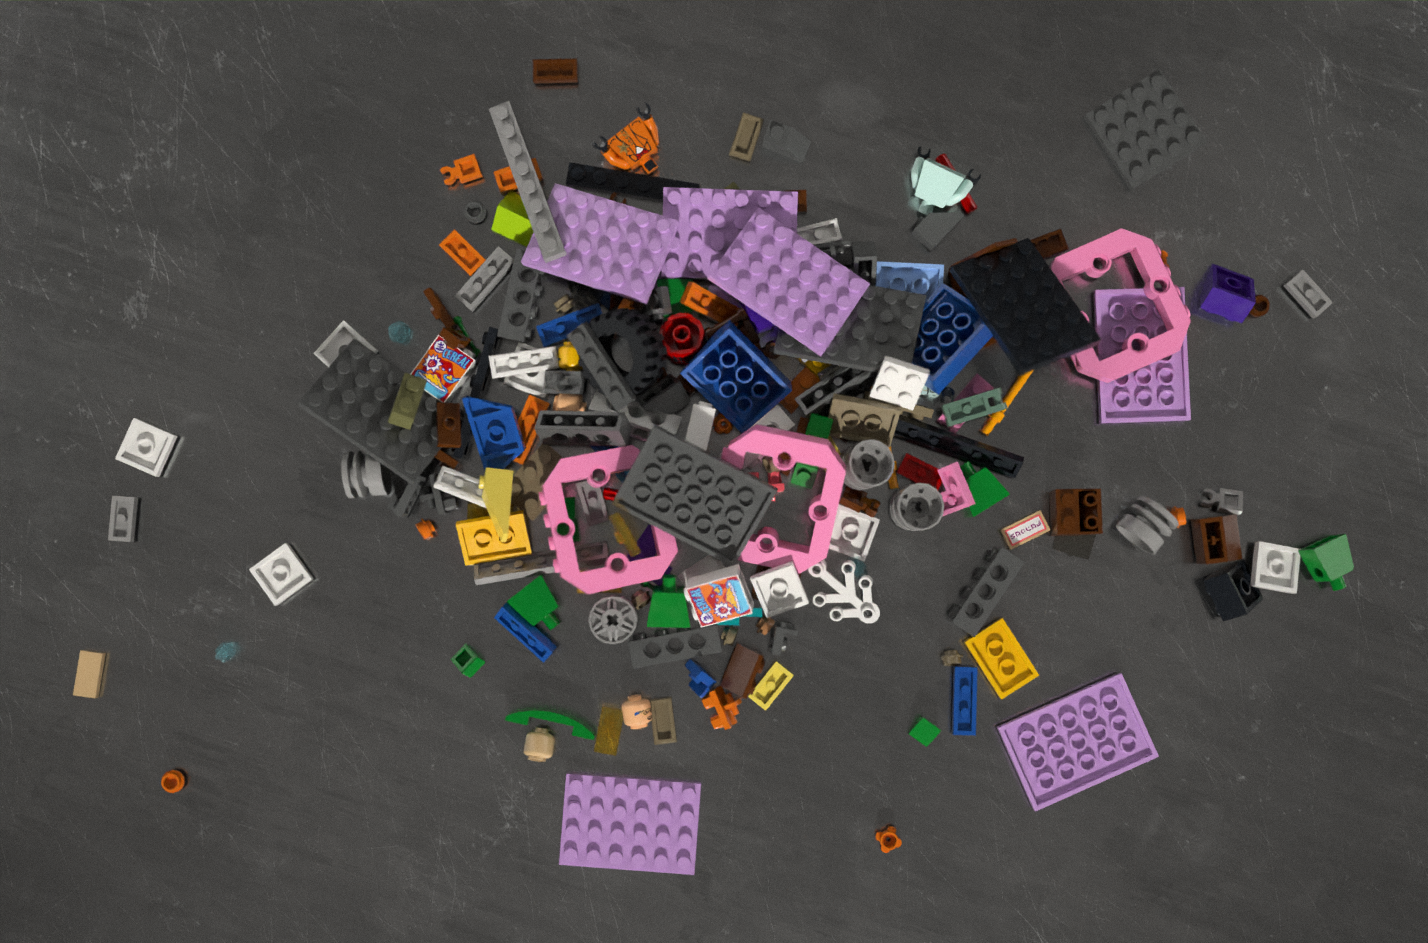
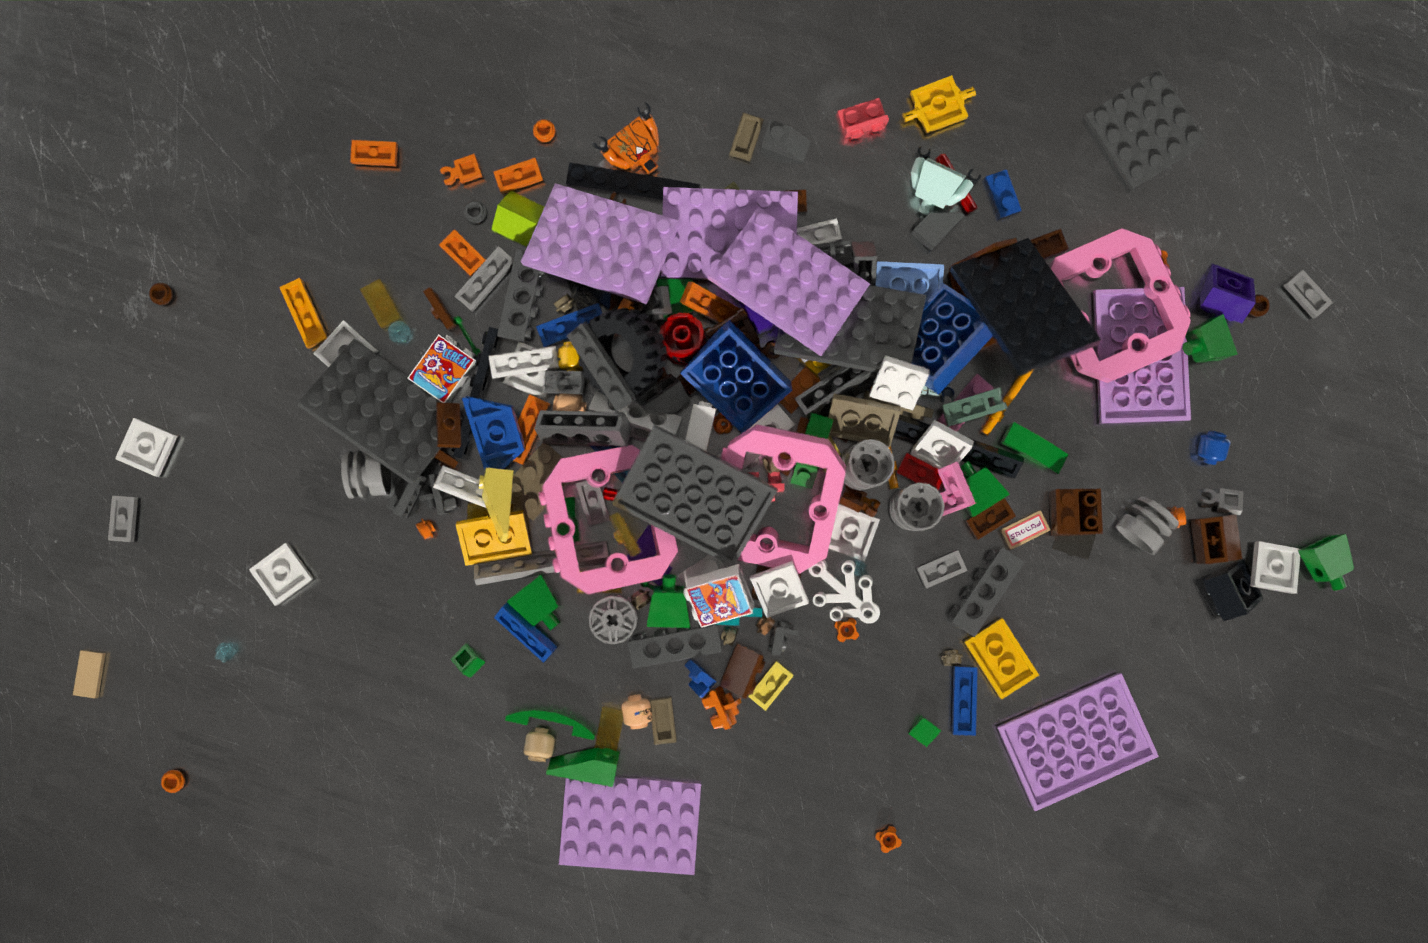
(160, 293): none -> reddish brown plate
(304, 313): none -> light orange plate
(374, 153): none -> orange plate
(381, 303): none -> clear yellow plate
(407, 401): olive brick -> none
(454, 339): reddish brown plate -> none
(527, 182): light grey plate -> none
(544, 130): none -> orange plate
(555, 70): reddish brown plate -> none
(590, 766): none -> green slope
(851, 634): none -> orange plate
(862, 118): none -> coral bracket
(939, 104): none -> yellow plate
(941, 446): none -> white plate
(941, 569): none -> light grey plate
(990, 519): none -> reddish brown plate
(1002, 194): none -> blue plate
(1034, 448): none -> green slope
(1210, 341): none -> green torso
(1213, 447): none -> blue head

